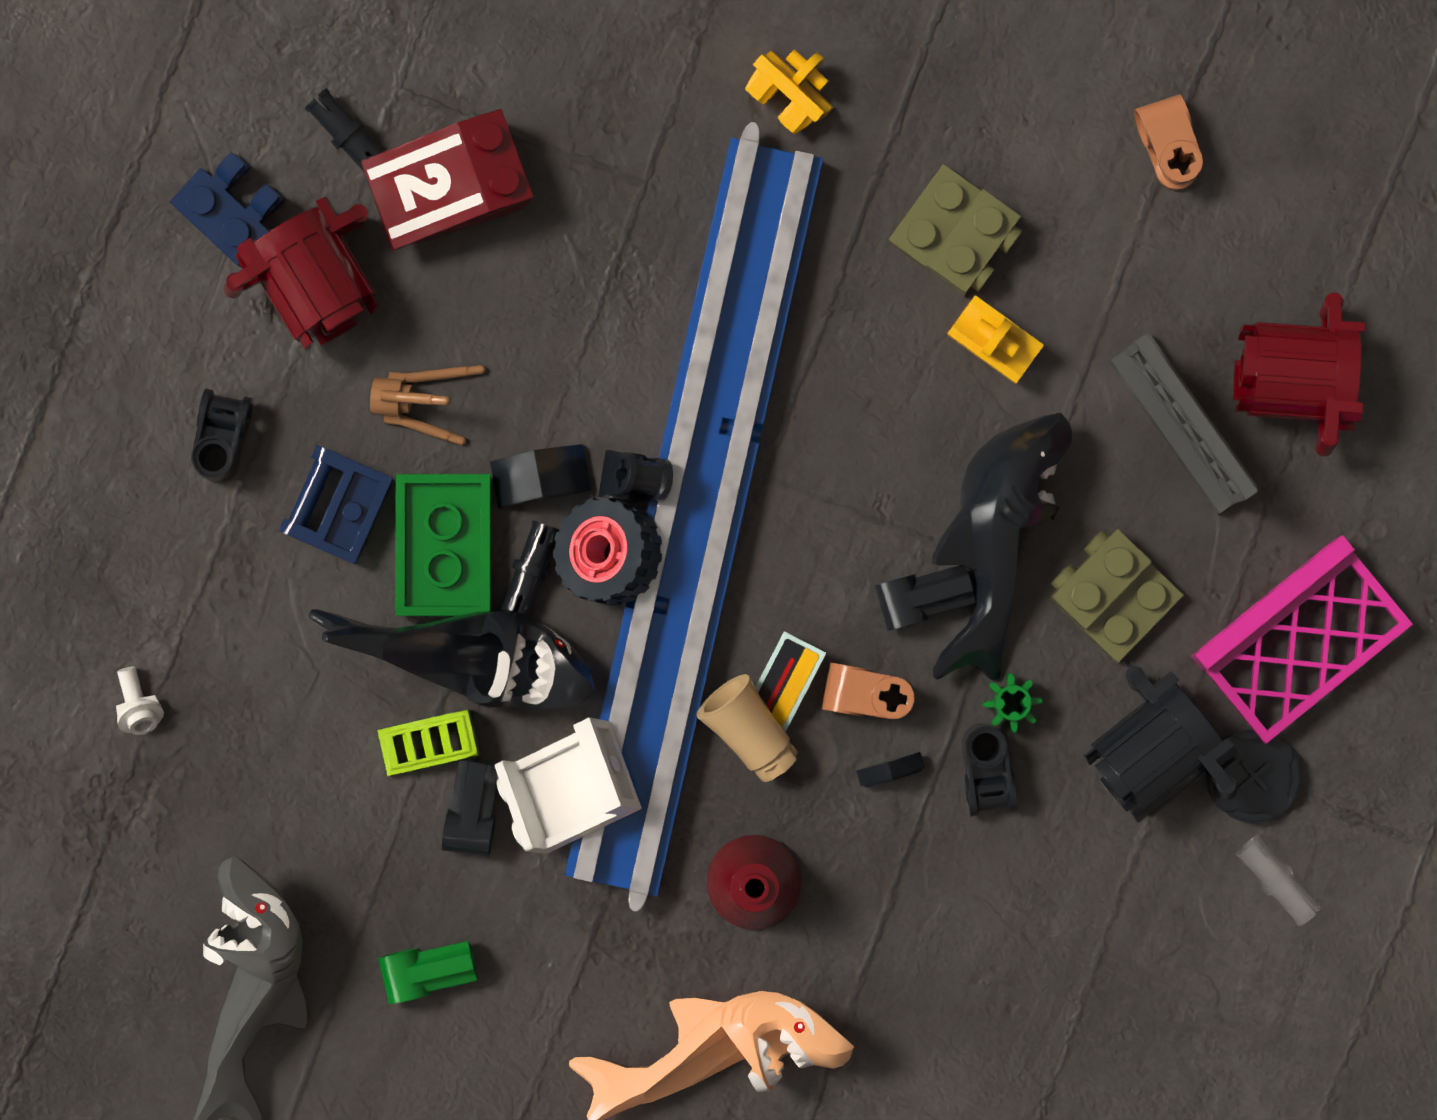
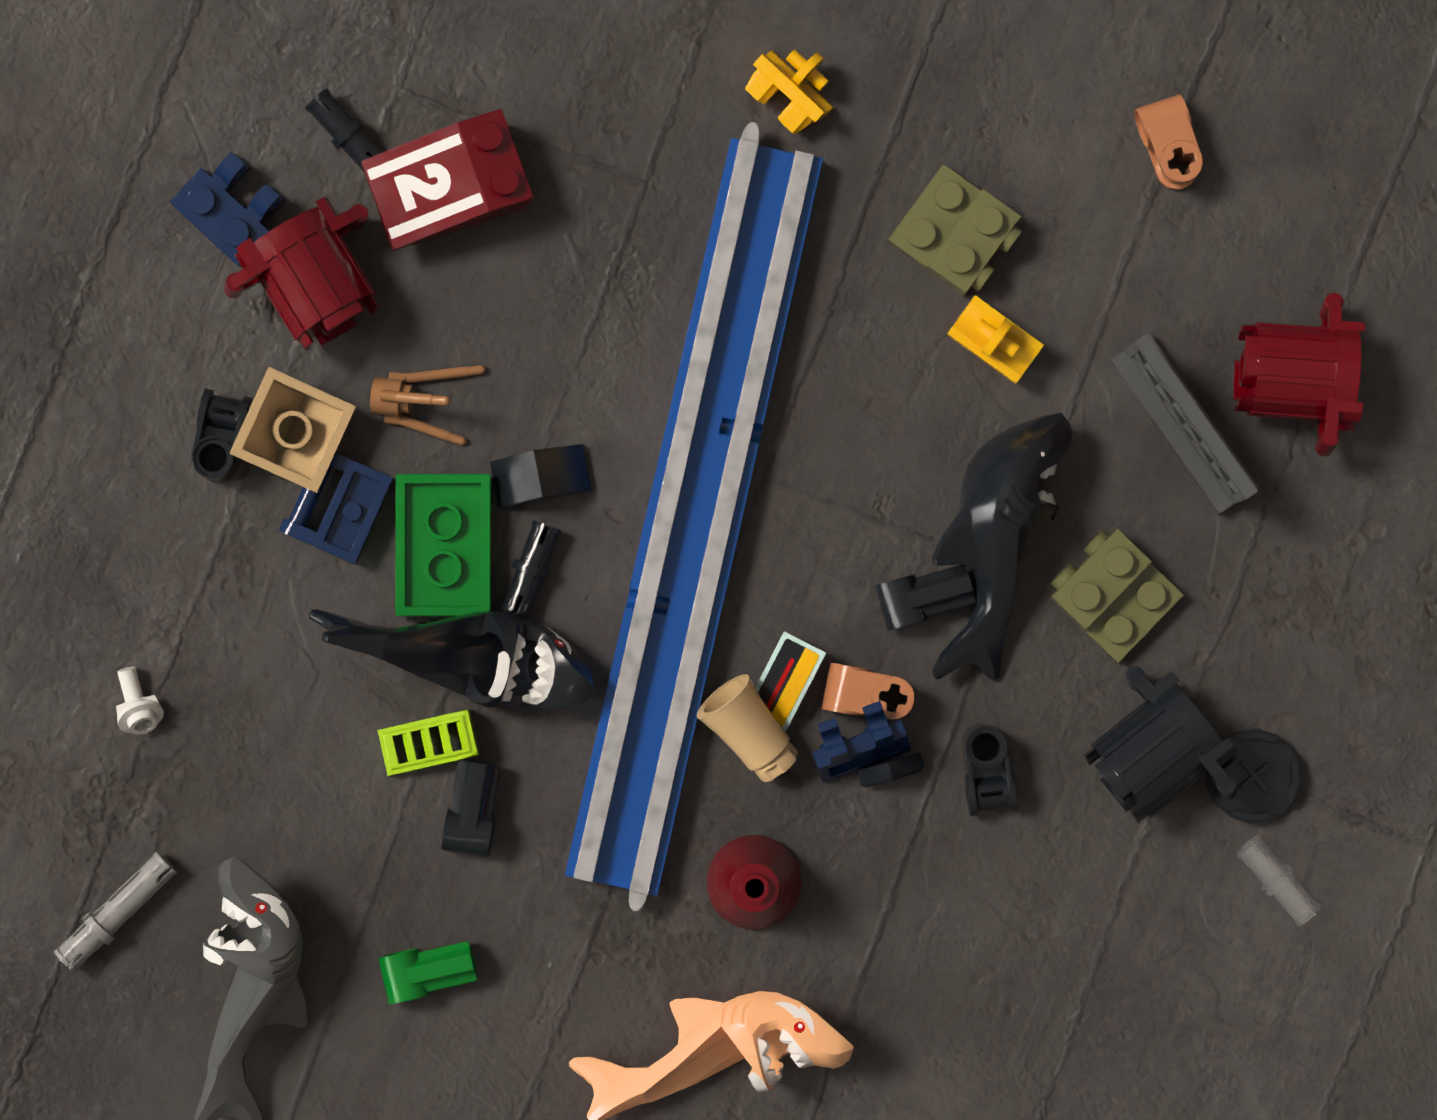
(123, 904): none -> light grey pin
(292, 429): none -> tan slope
(567, 788): white panel -> none
(632, 555): black wheel -> none
(635, 477): black piece -> none
(879, 742): none -> dark blue plate
(998, 703): green gear -> none
(1274, 608): dark pink fence -> none

